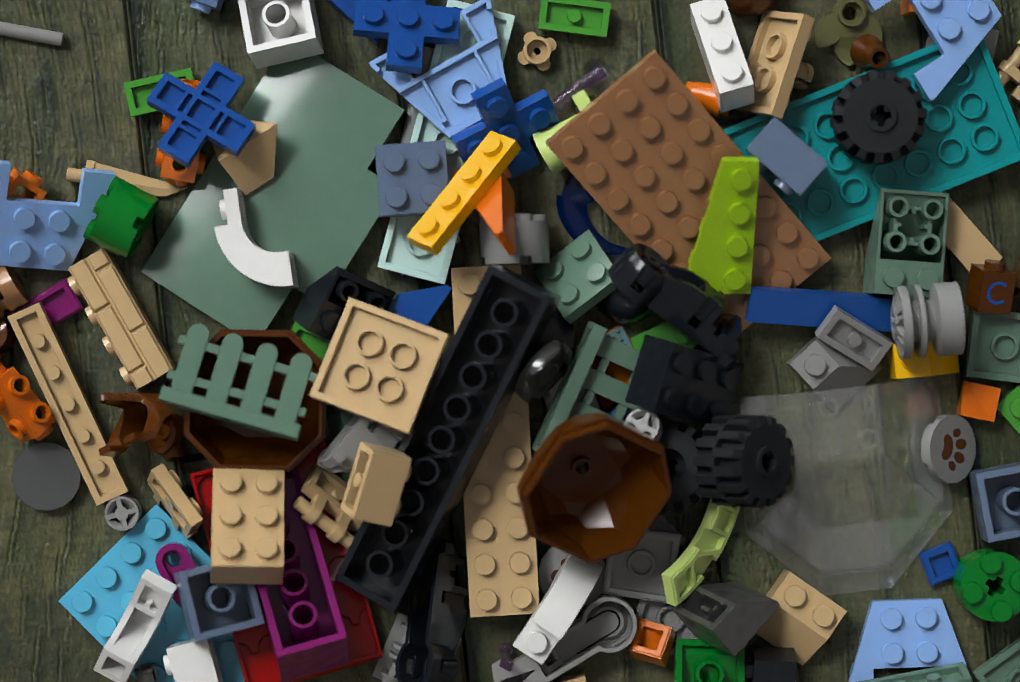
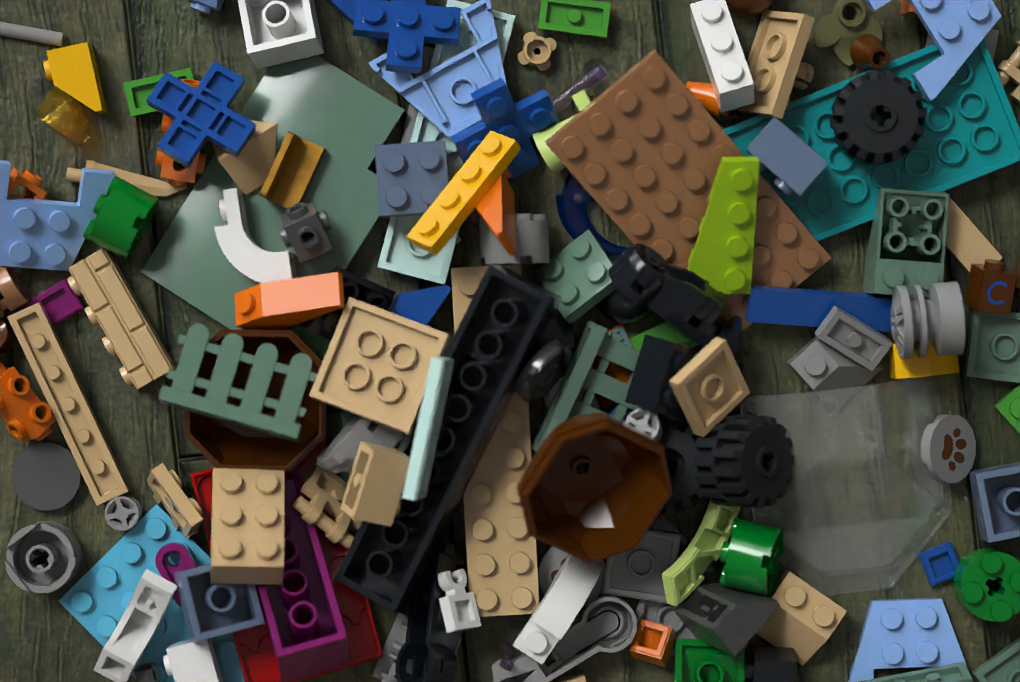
(25, 548): none -> light grey brick
(64, 115): none -> clear yellow rock
(77, 74): none -> yellow slope
(145, 422): reddish brown piece -> none
(288, 301): none -> slope
(292, 171): none -> pearl gold panel
(306, 230): none -> dark grey brick
(428, 428): none -> light aqua tile
(457, 607): none -> white plate
(709, 386): none -> tan plate
(752, 556): none -> green brick
(978, 401): orange slope -> none

